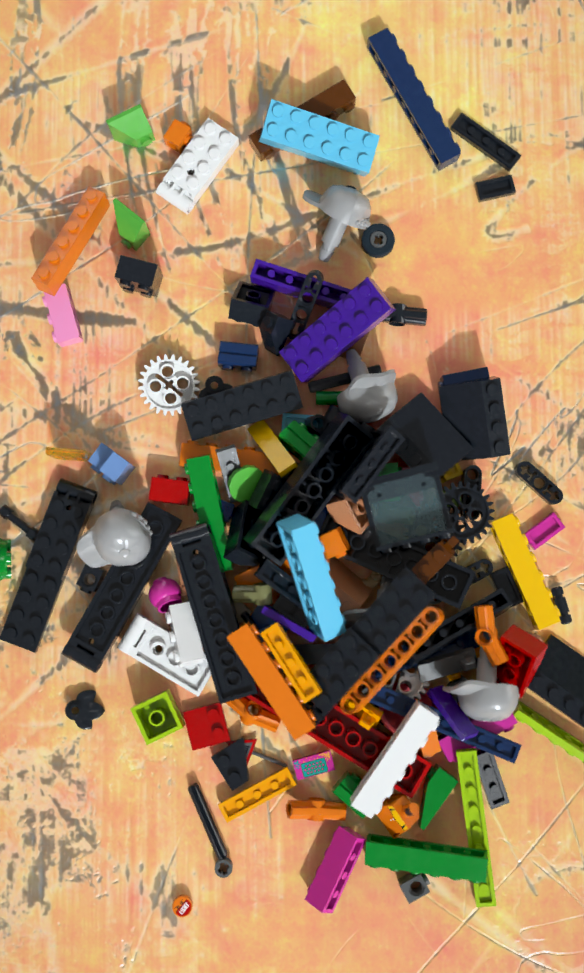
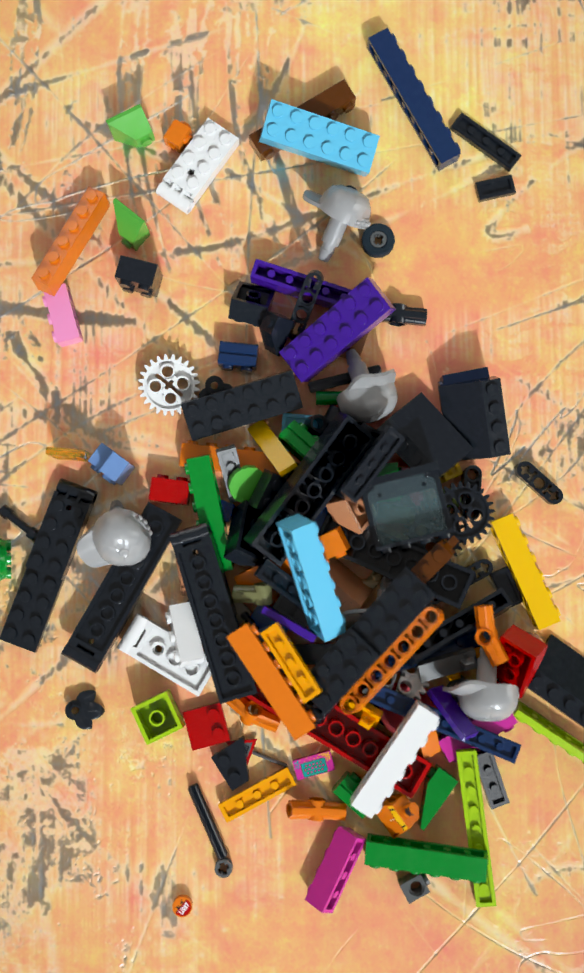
(99, 575): black brick -> none
(164, 593): dark pink piece -> none
(544, 530): dark pink tile -> none
(562, 605): black axle -> none

